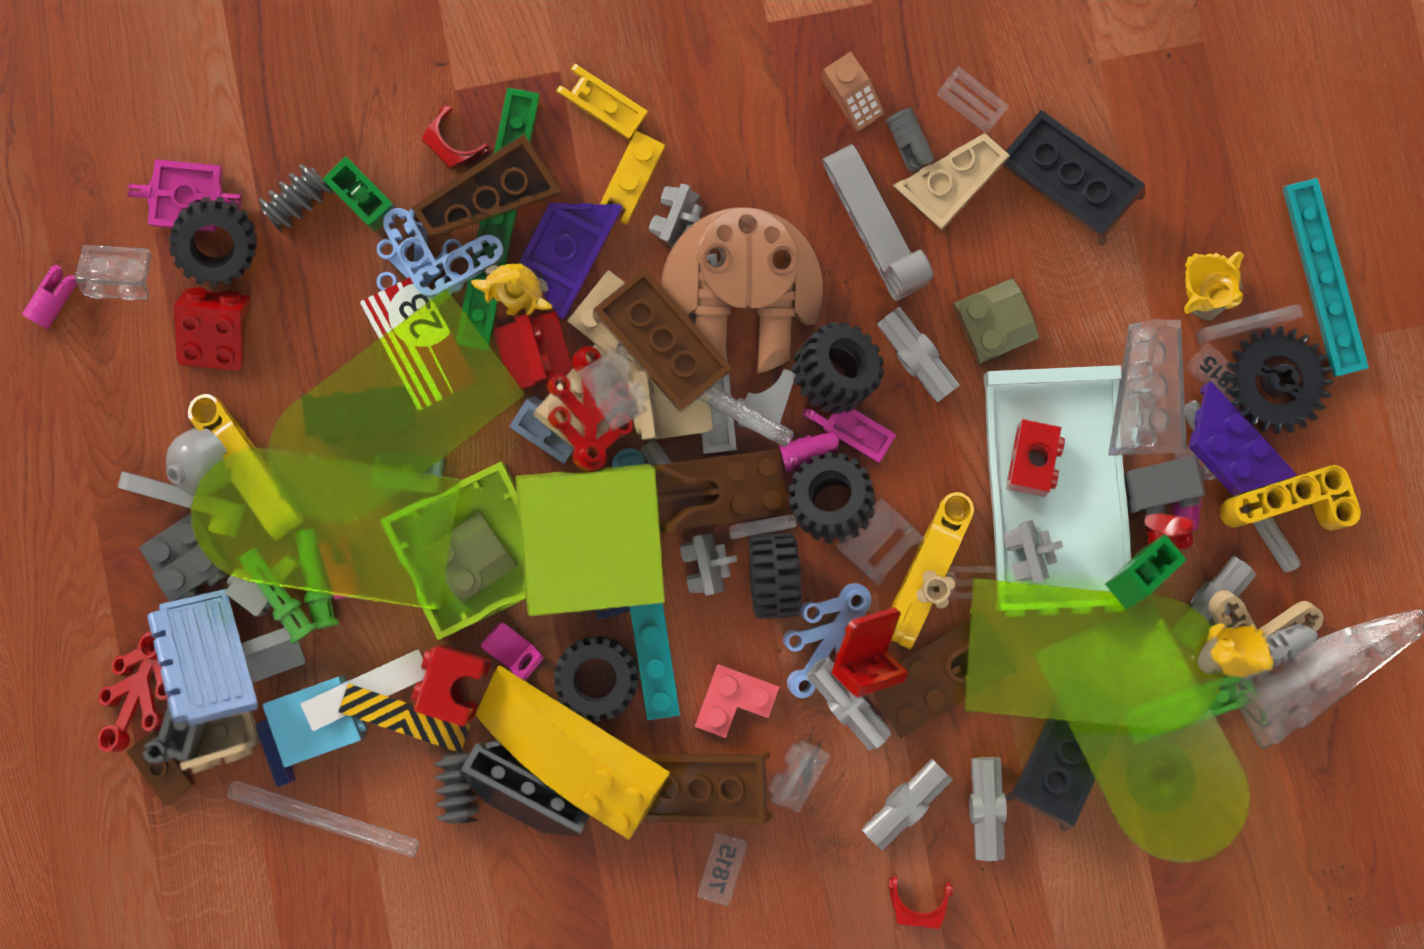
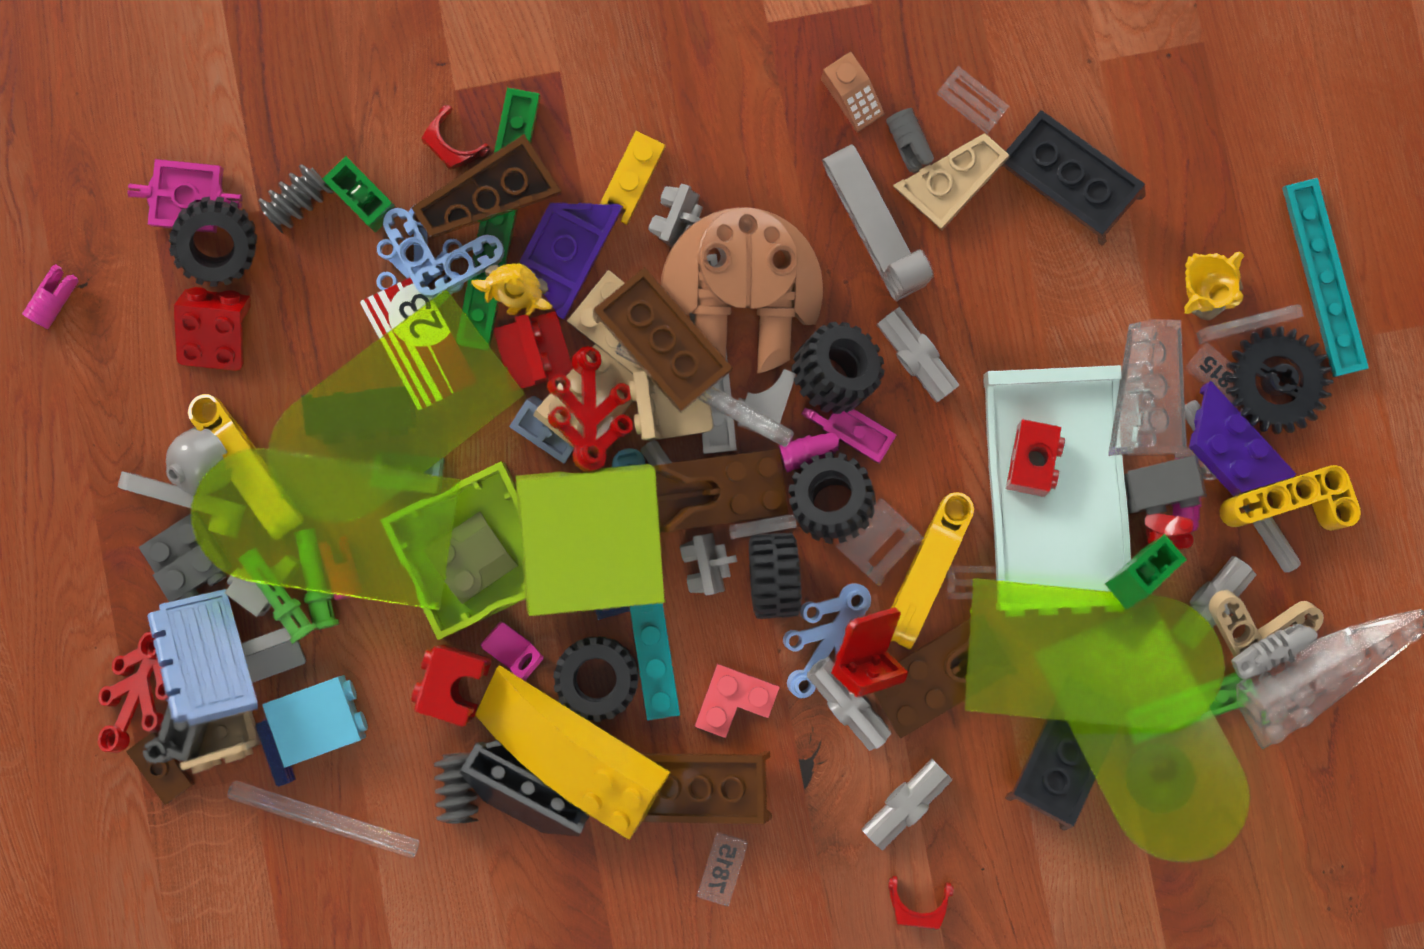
(113, 272): clear bracket -> none
(382, 680): white sticker -> none
(401, 718): sticker -> none
(604, 103): yellow hinge -> none
(613, 390): clear bracket -> none
(799, 776): clear bracket -> none
(940, 598): tan plate -> none
(987, 808): light grey piece -> none
(996, 320): olive slope -> none
(1034, 567): light grey hips -> none
(1235, 651): yellow hair -> none

